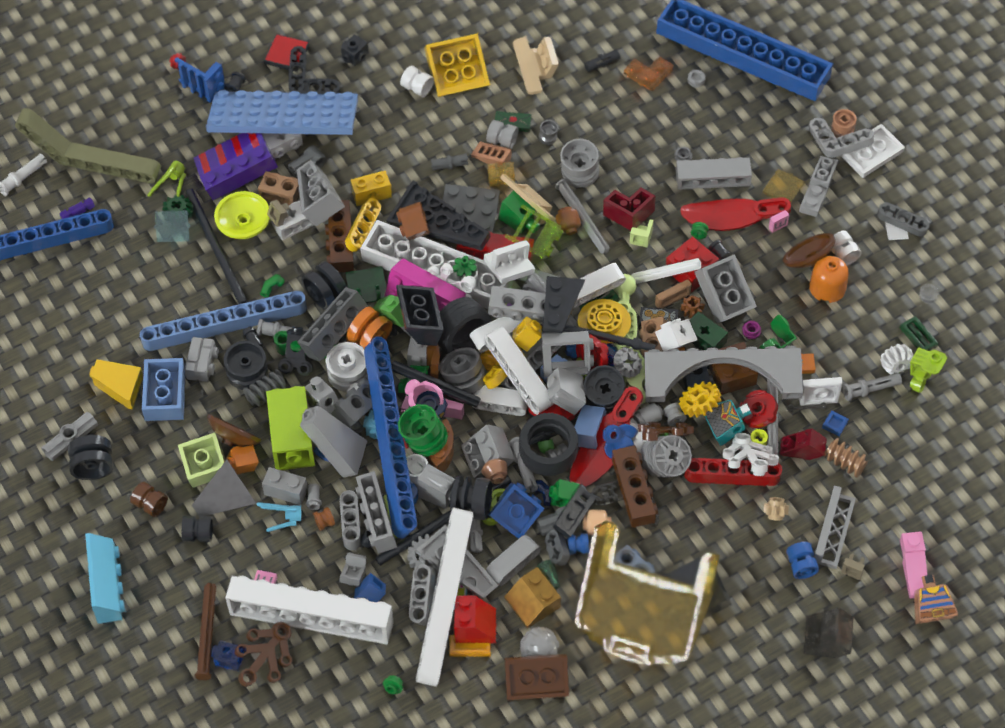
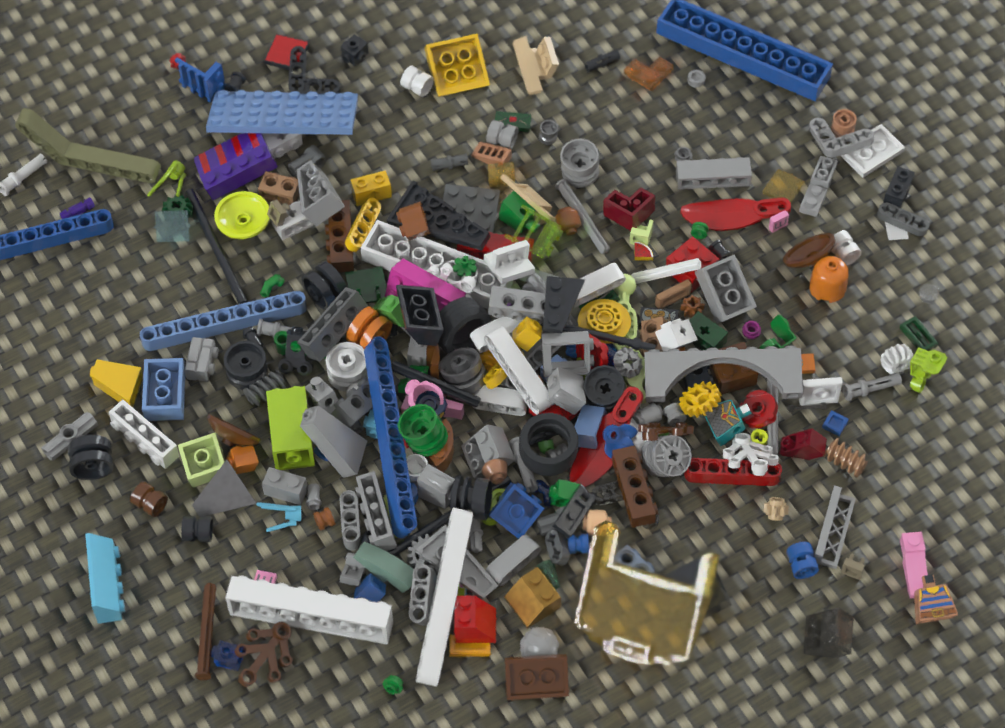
(144, 434): none -> white brick
(385, 566): none -> sand green slope
(642, 252): none -> tile
(899, 187): none -> black brick

